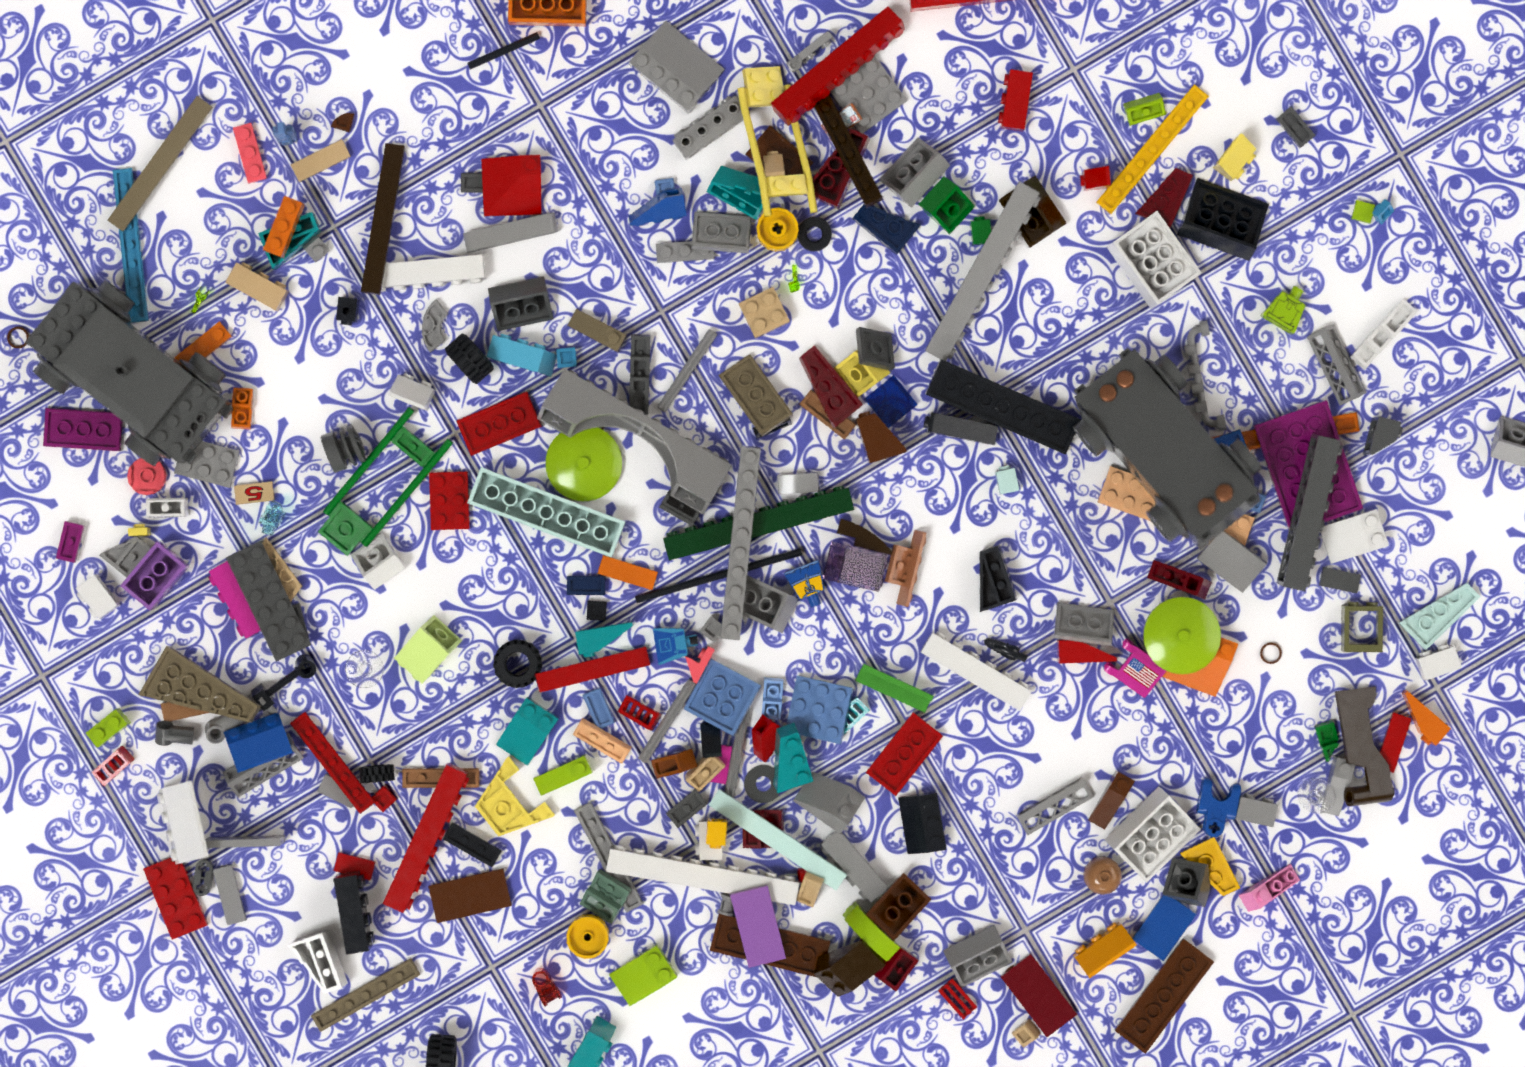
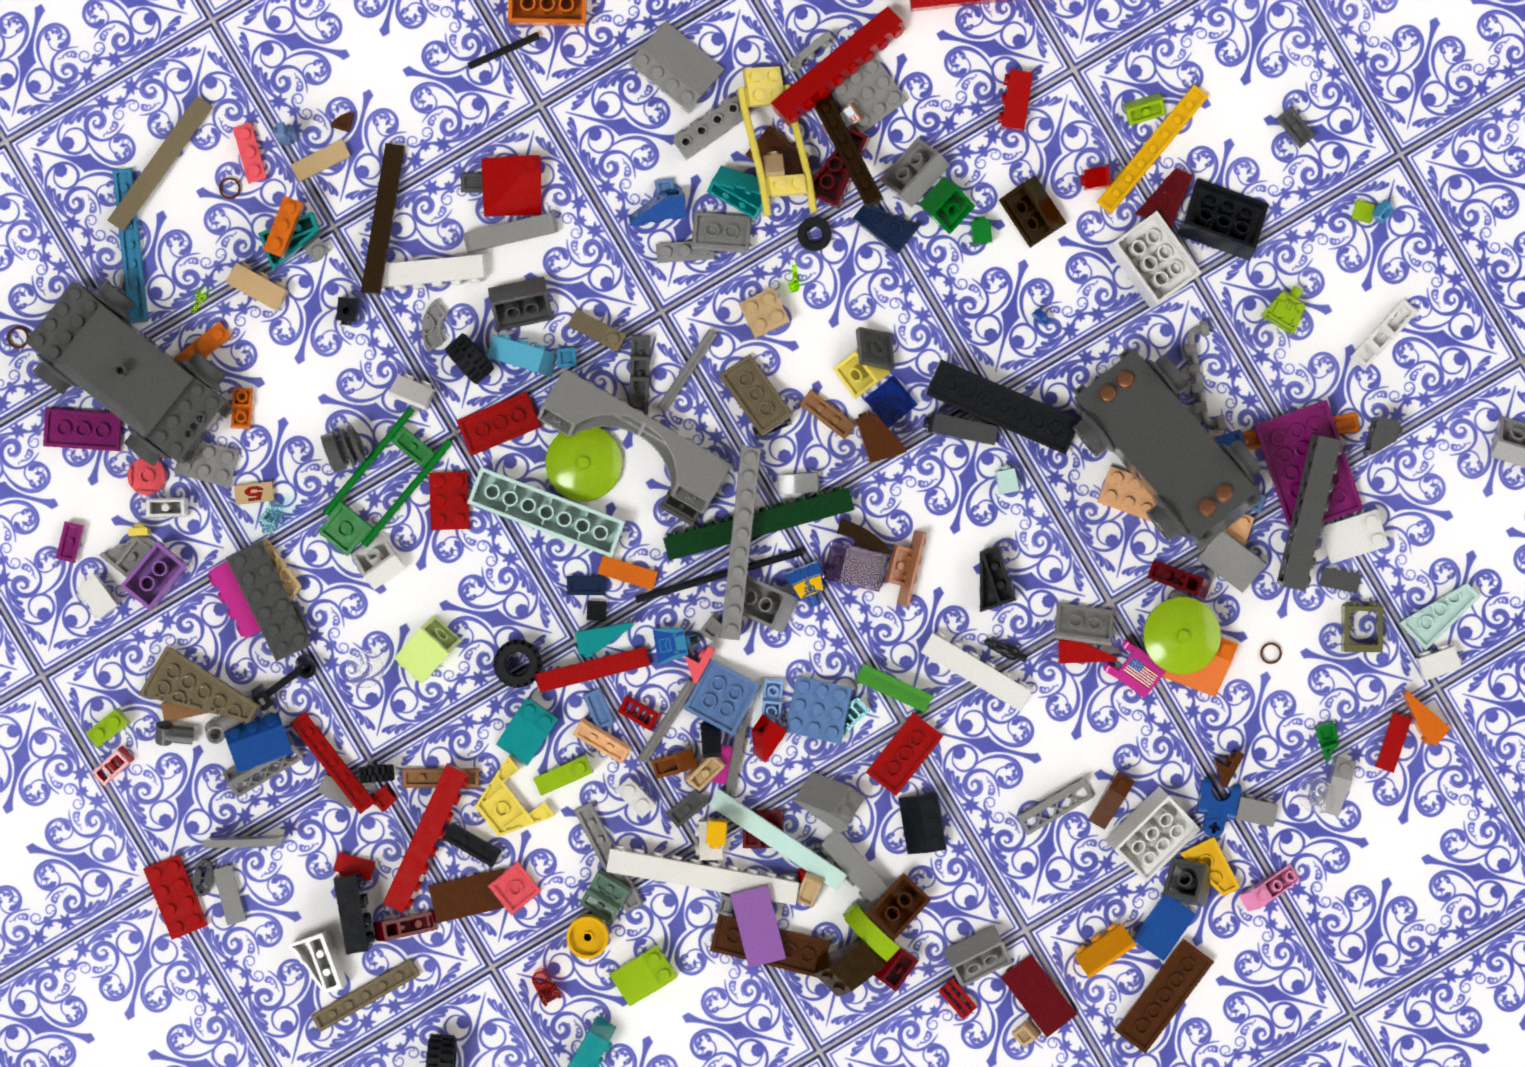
(182, 822): white slope -> none
(239, 188): none -> reddish brown piece
(404, 926): none -> dark red slope
(514, 888): none -> coral tile
(635, 797): none -> white brick
(750, 784): dark grey piece -> none
(788, 234): yellow wheel -> none
(790, 760): teal wedge -> none
(829, 387): dark red wing -> none
(983, 269): light grey brick -> none
(1040, 317): none -> blue tile
(1102, 875): medium nougat cylinder -> none
(1226, 772): none -> reddish brown slope
(1235, 157): light yellow slope -> none
(1340, 362): light grey fence -> none
(1360, 749): dark brown door -> none

